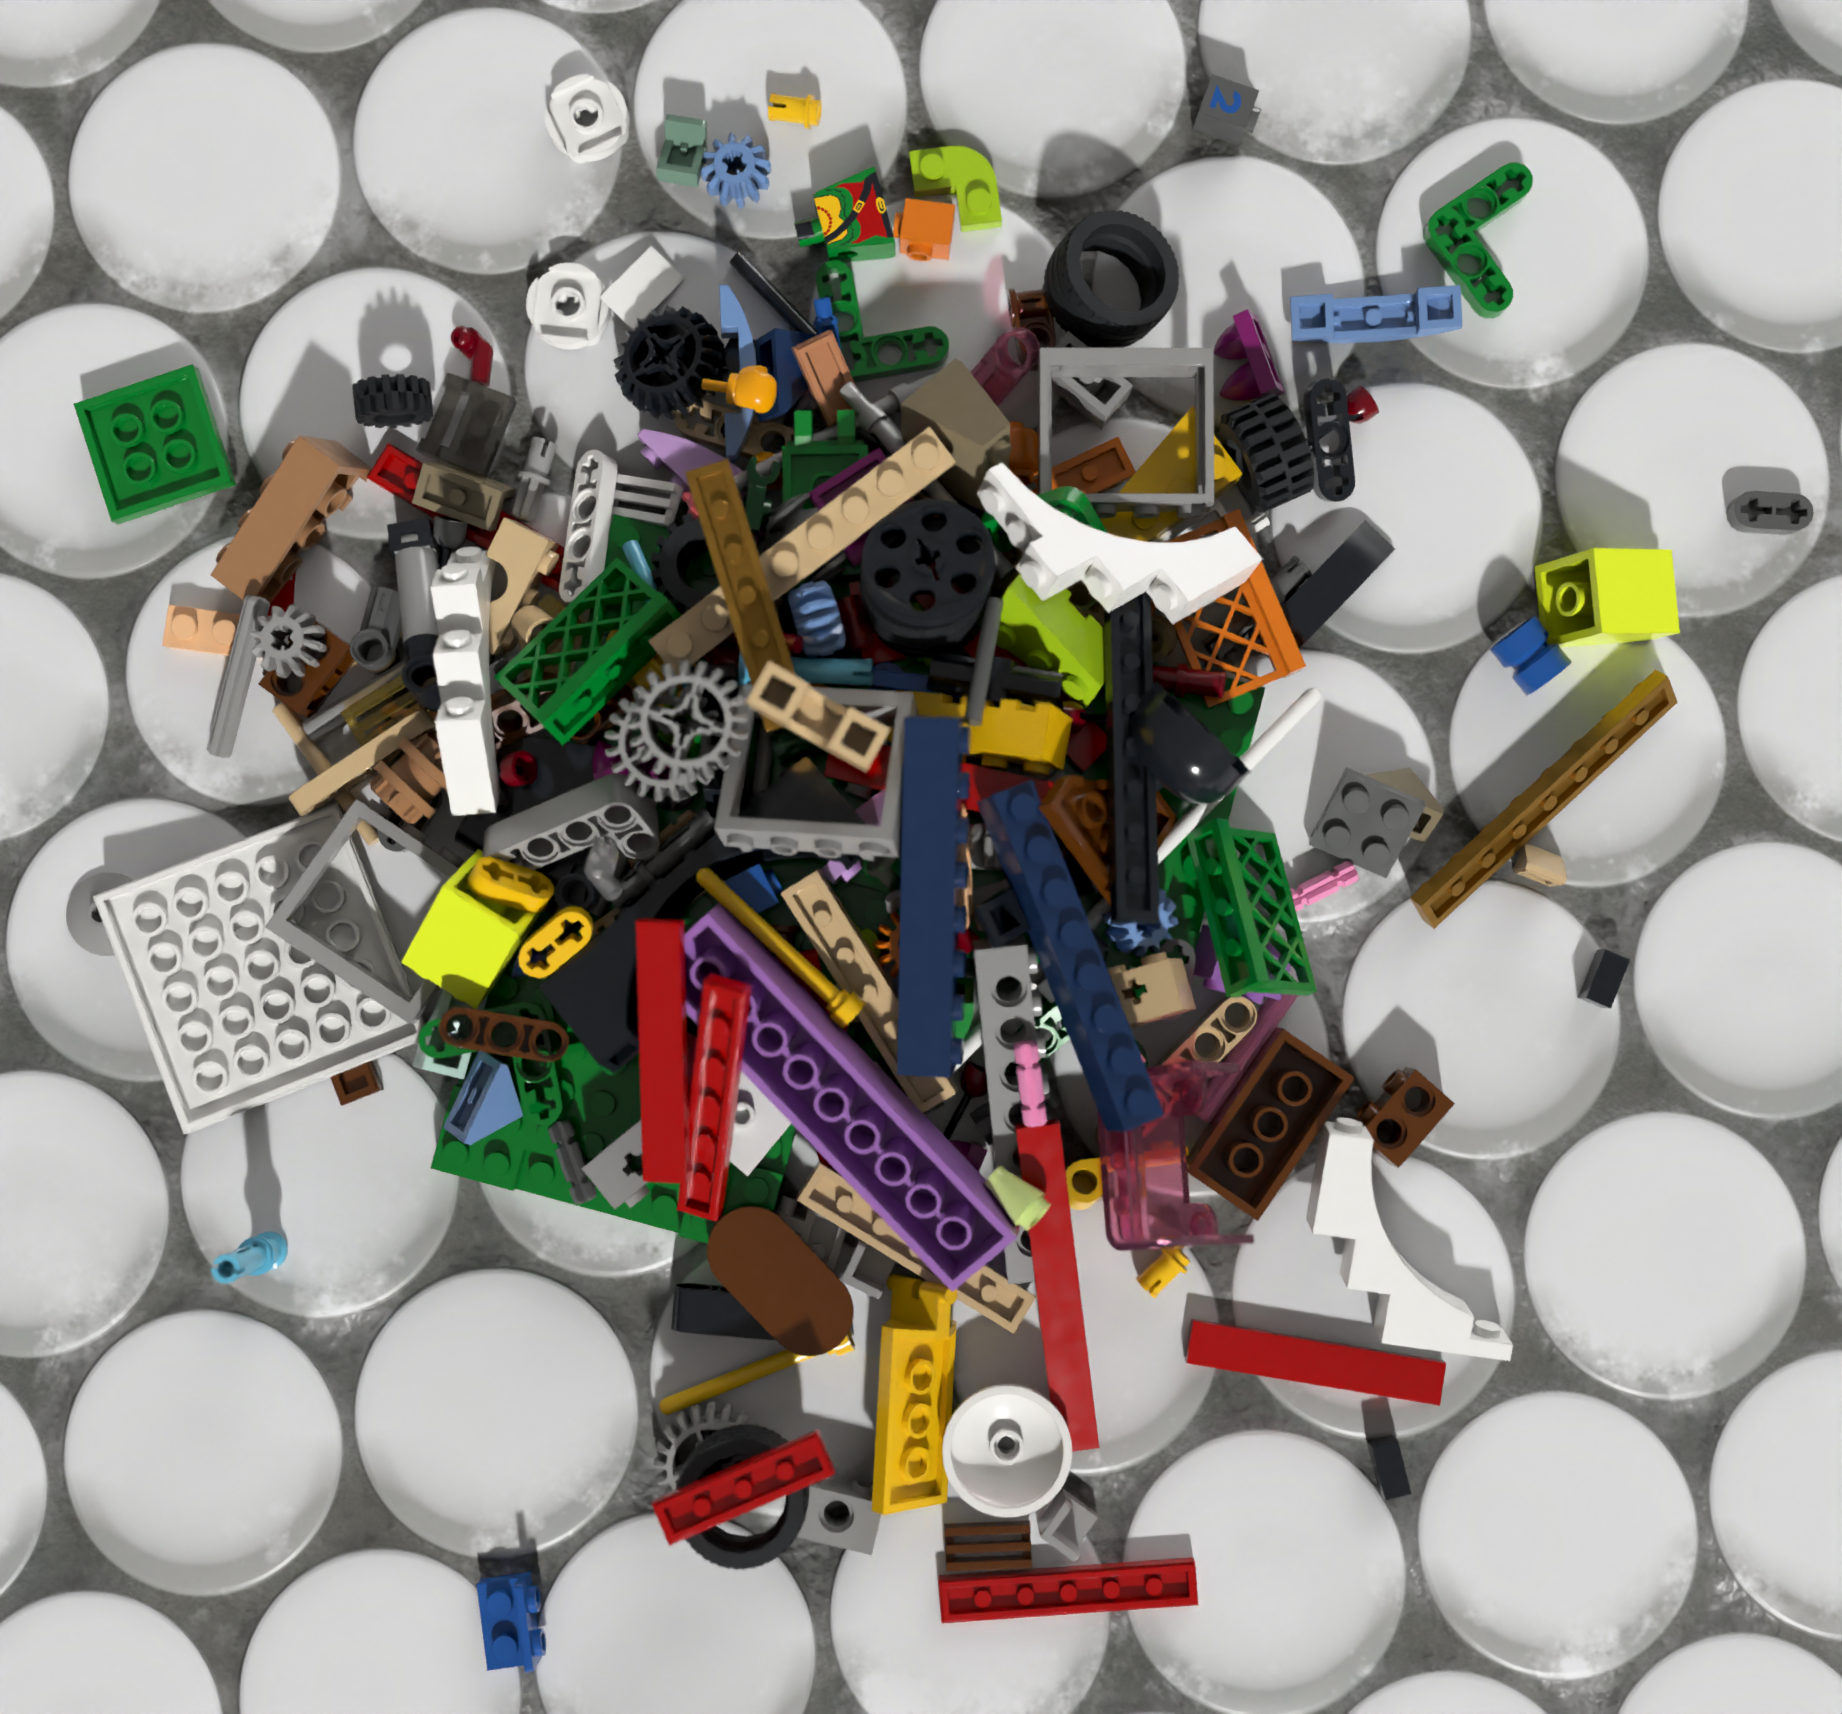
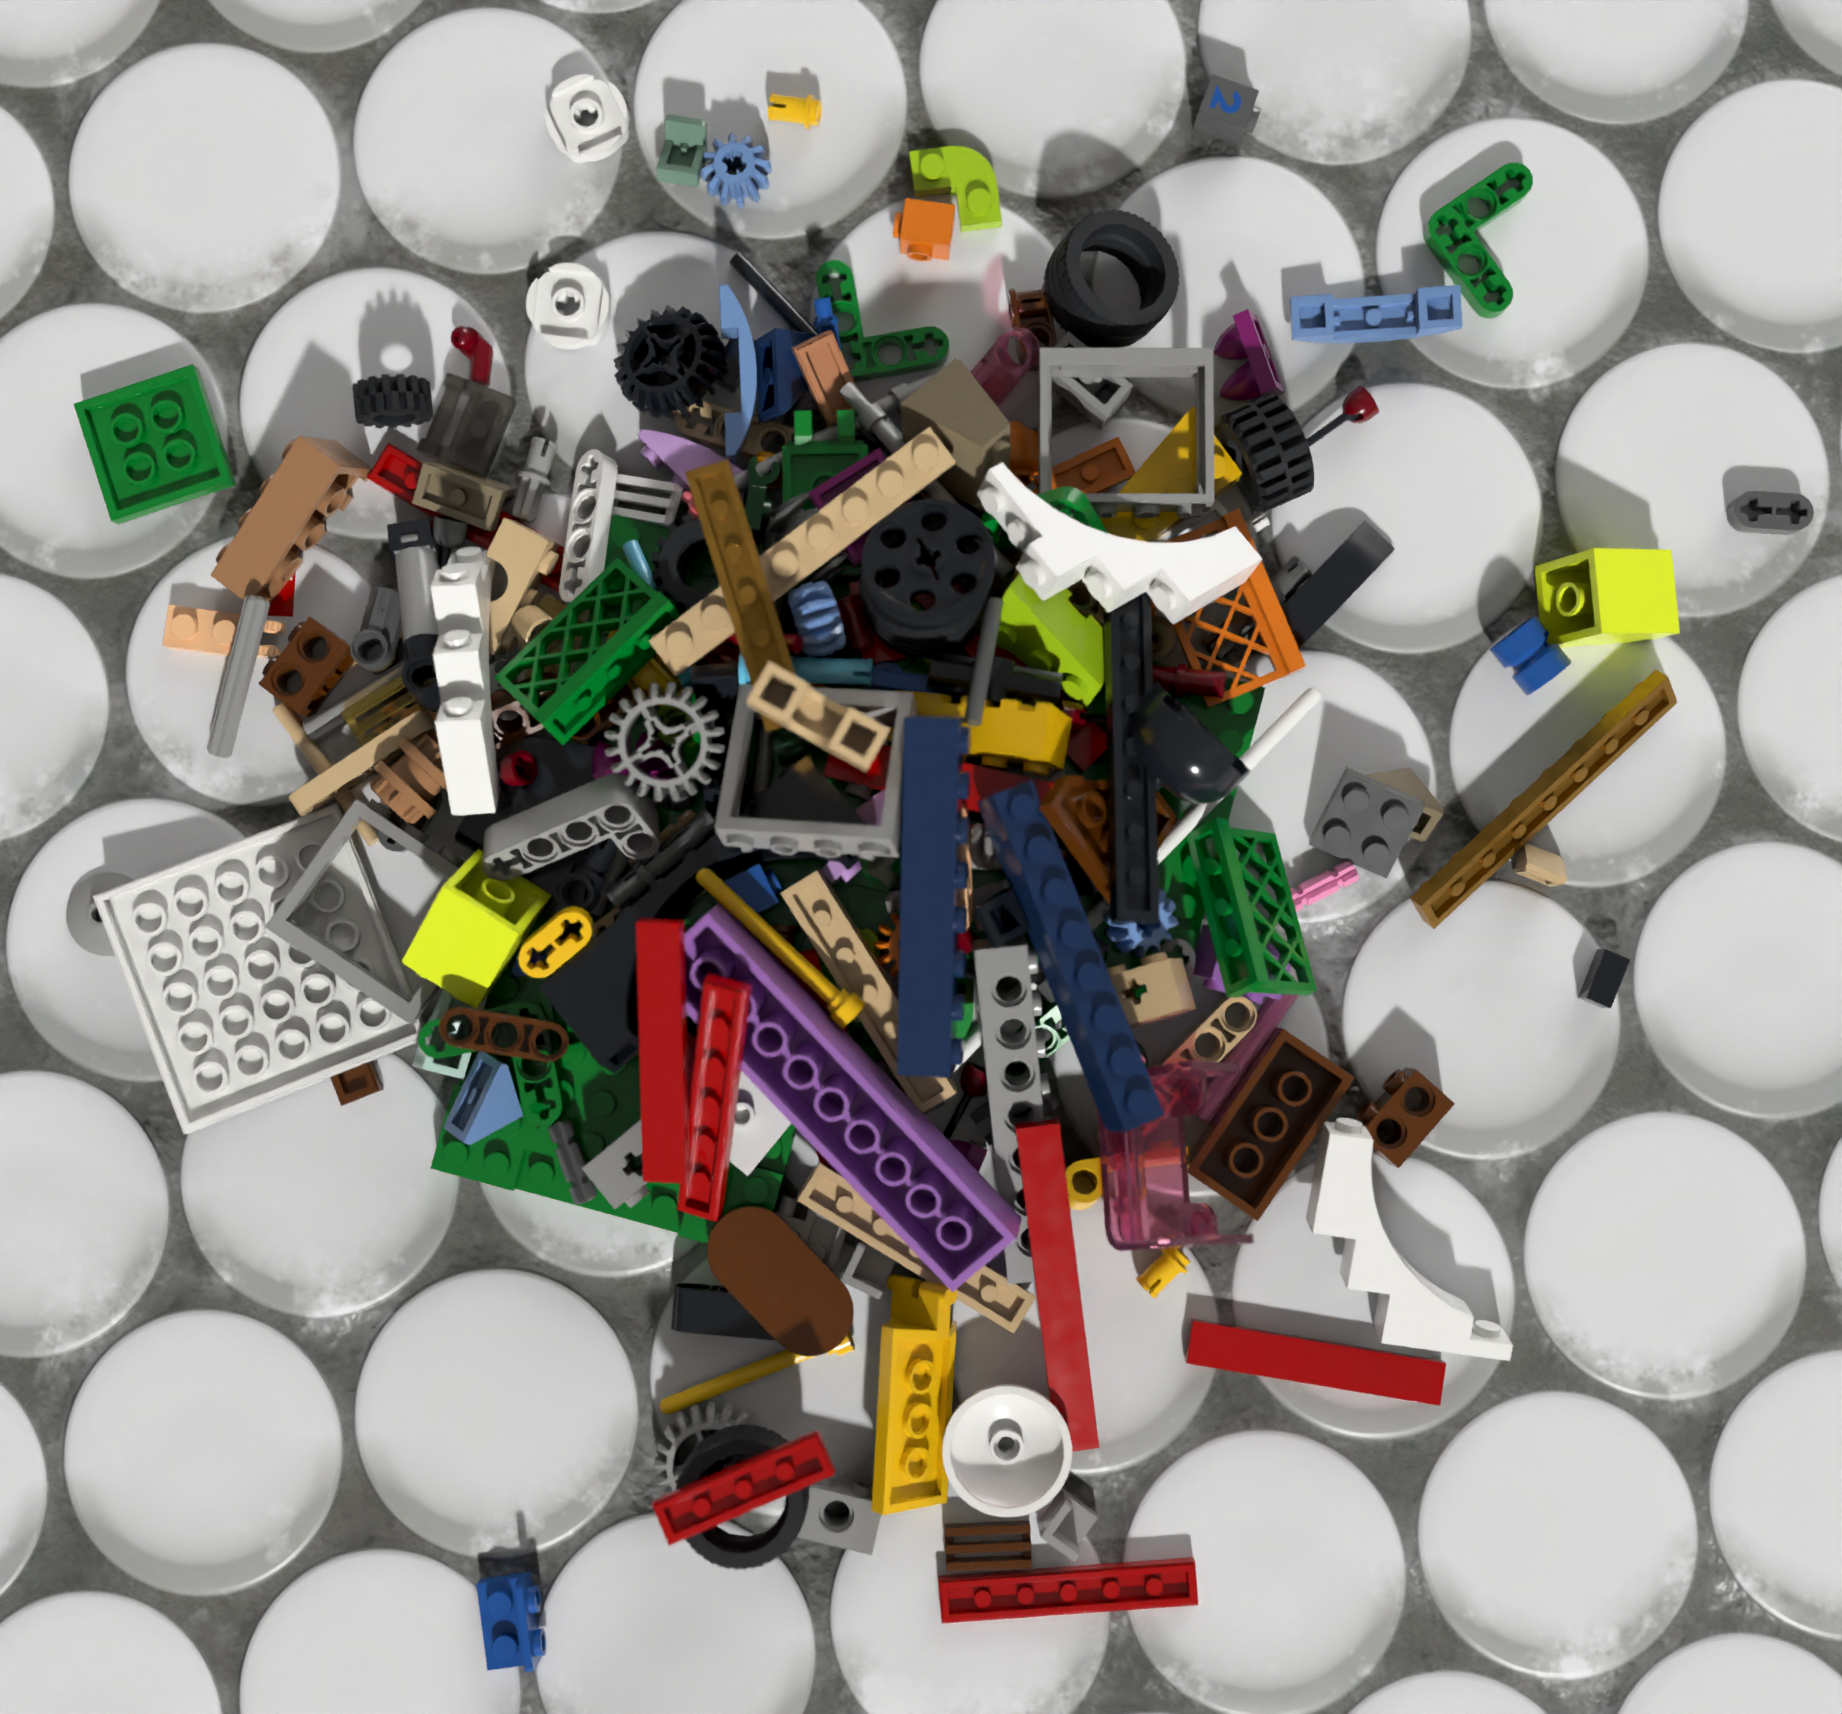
(252, 1257): medium azure pin -> none
(274, 648): light grey gear -> none
(510, 884): yellow beam -> none
(601, 866): clear arm -> none
(642, 287): white sticker -> none
(679, 757): light grey gear -> none
(749, 389): light orange piece -> none
(850, 220): torso -> none
(1019, 1199): yellowish green cone -> none
(1030, 1083): bright pink axle -> none
(1342, 427): black beam -> none
(1388, 1467): black piece -> none

